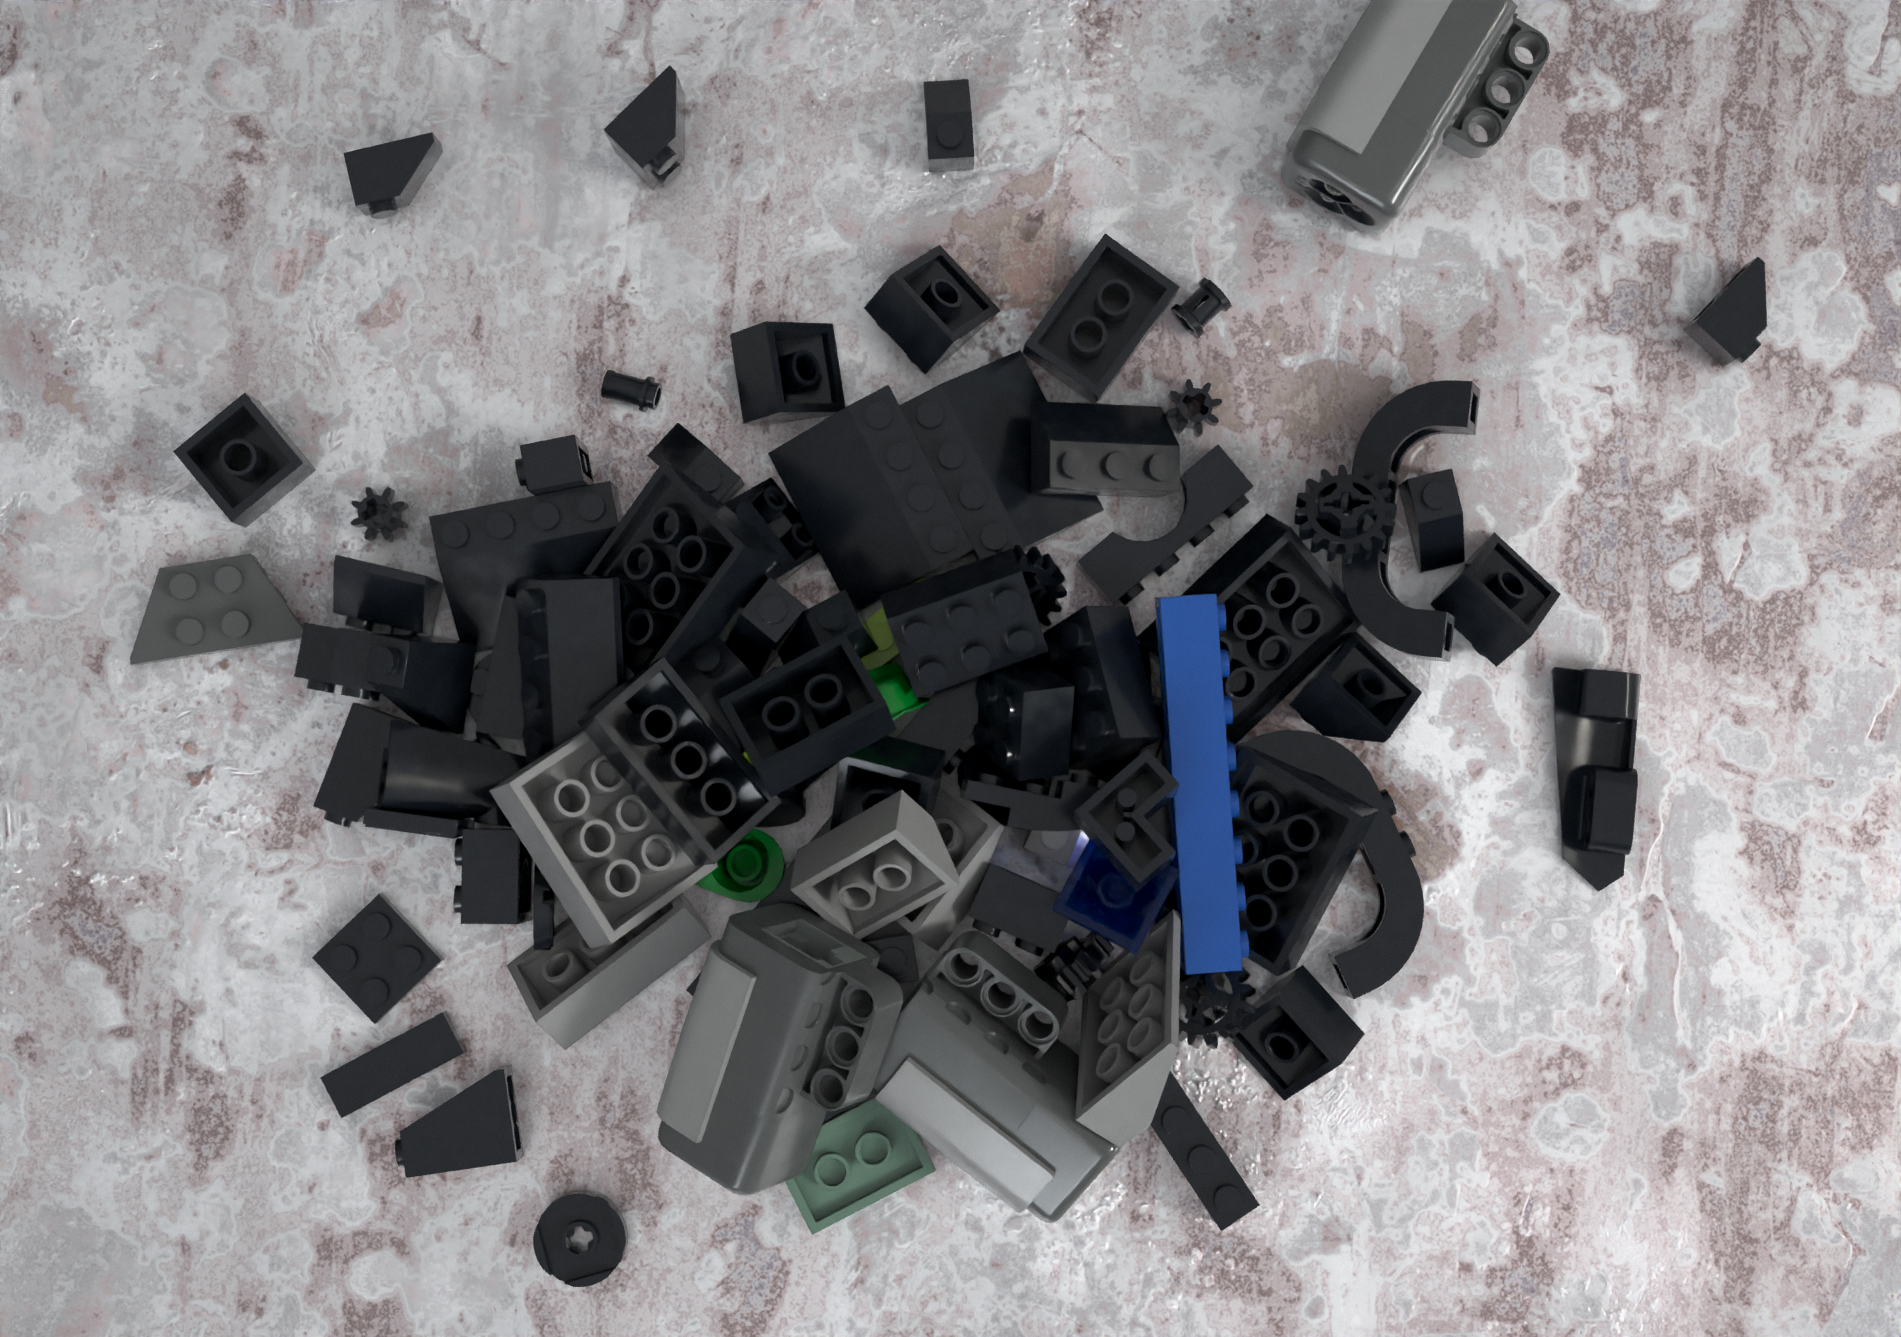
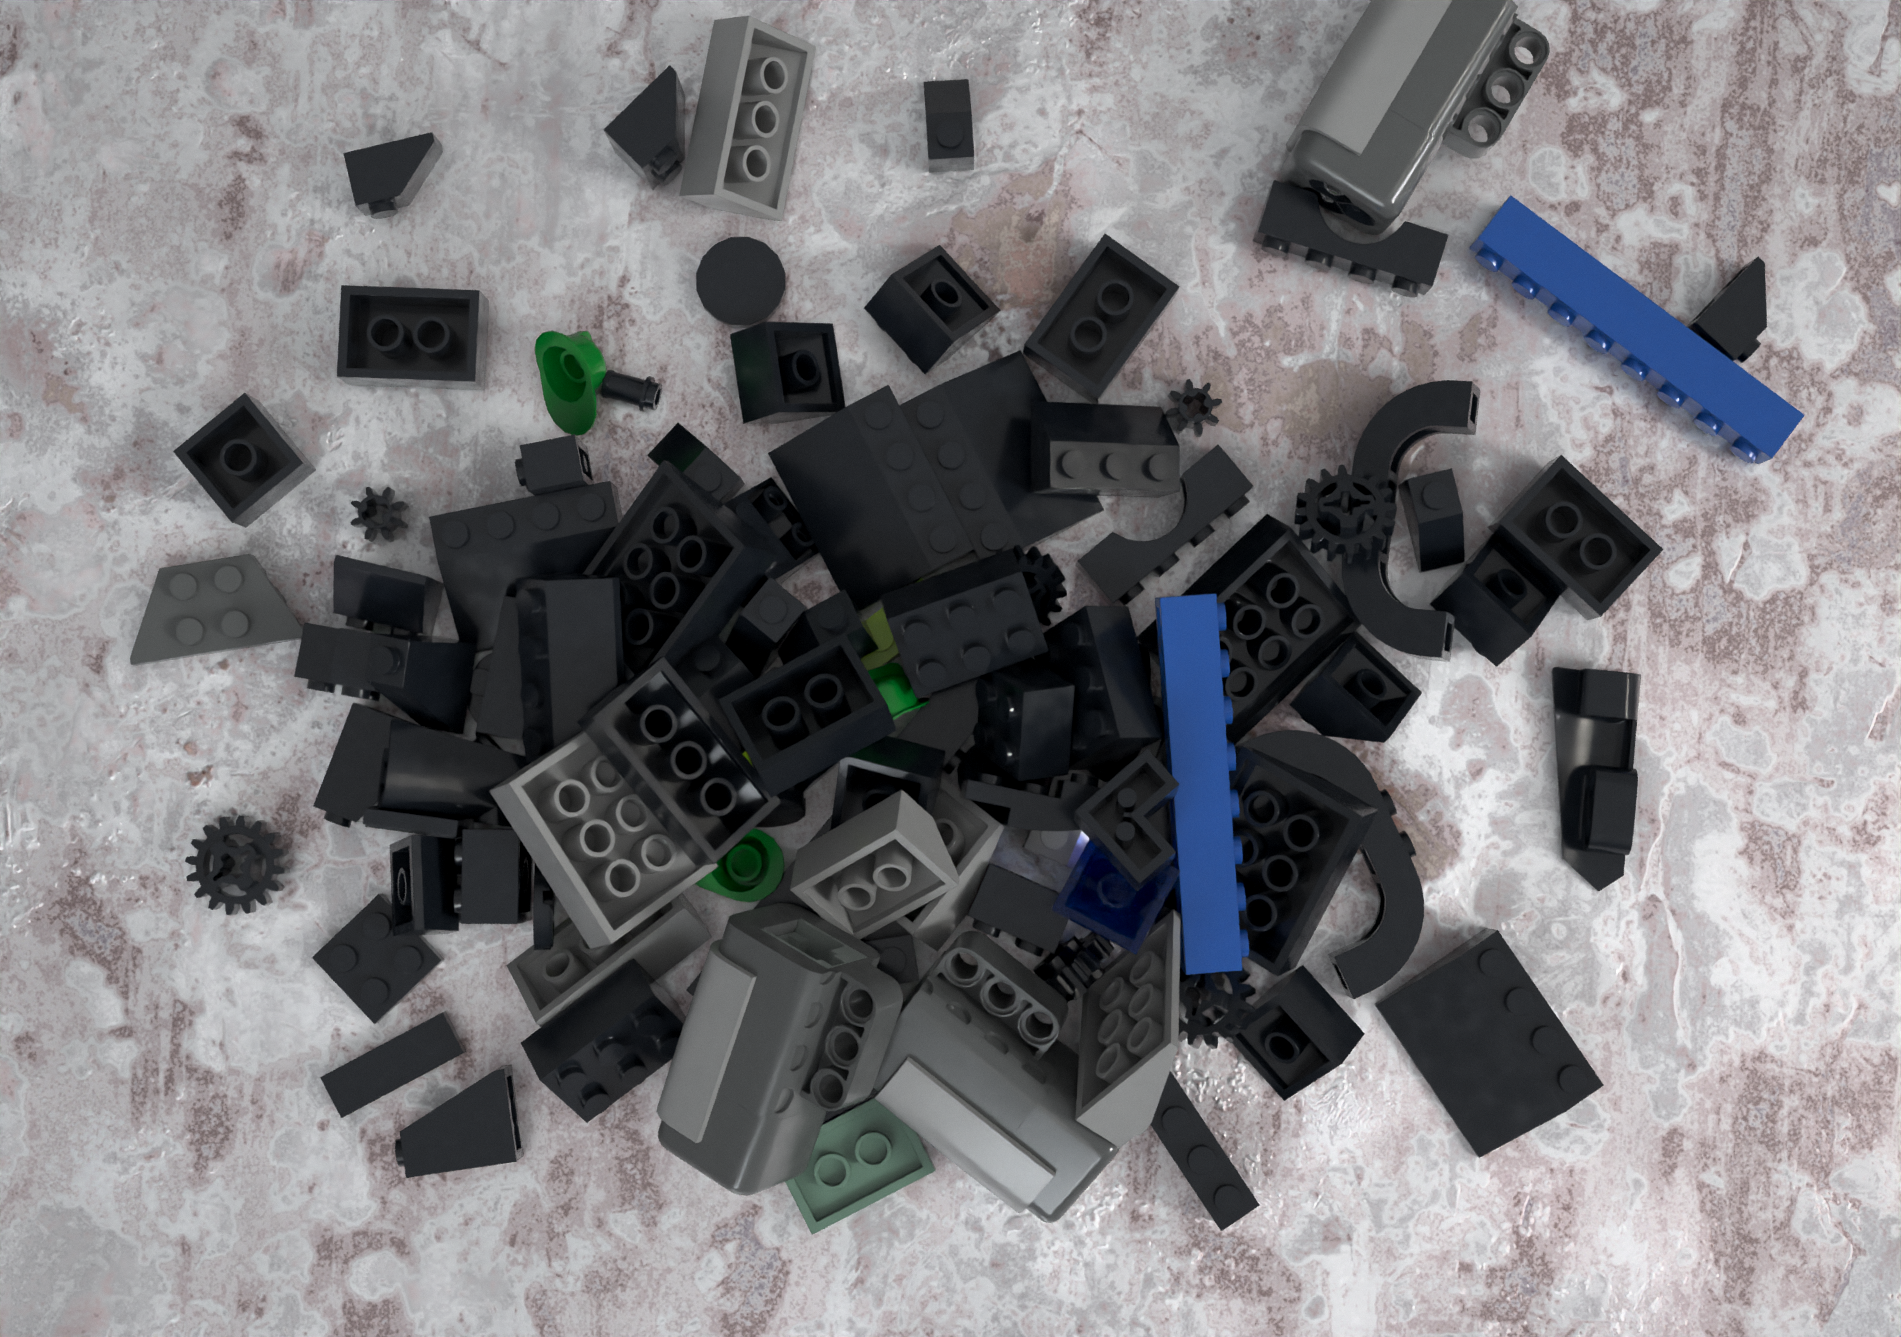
(224, 850): none -> black gear
(412, 337): none -> black brick
(423, 886): none -> black slope
(566, 1261): black plate -> none
(570, 374): none -> green piece
(607, 1041): none -> black brick
(741, 282): none -> black tile
(747, 118): none -> light grey slope
(1201, 307): black bush -> none
(1295, 225): none -> black arch
(1488, 1043): none -> black slope
(1575, 538): none -> black brick
(1635, 332): none -> blue brick

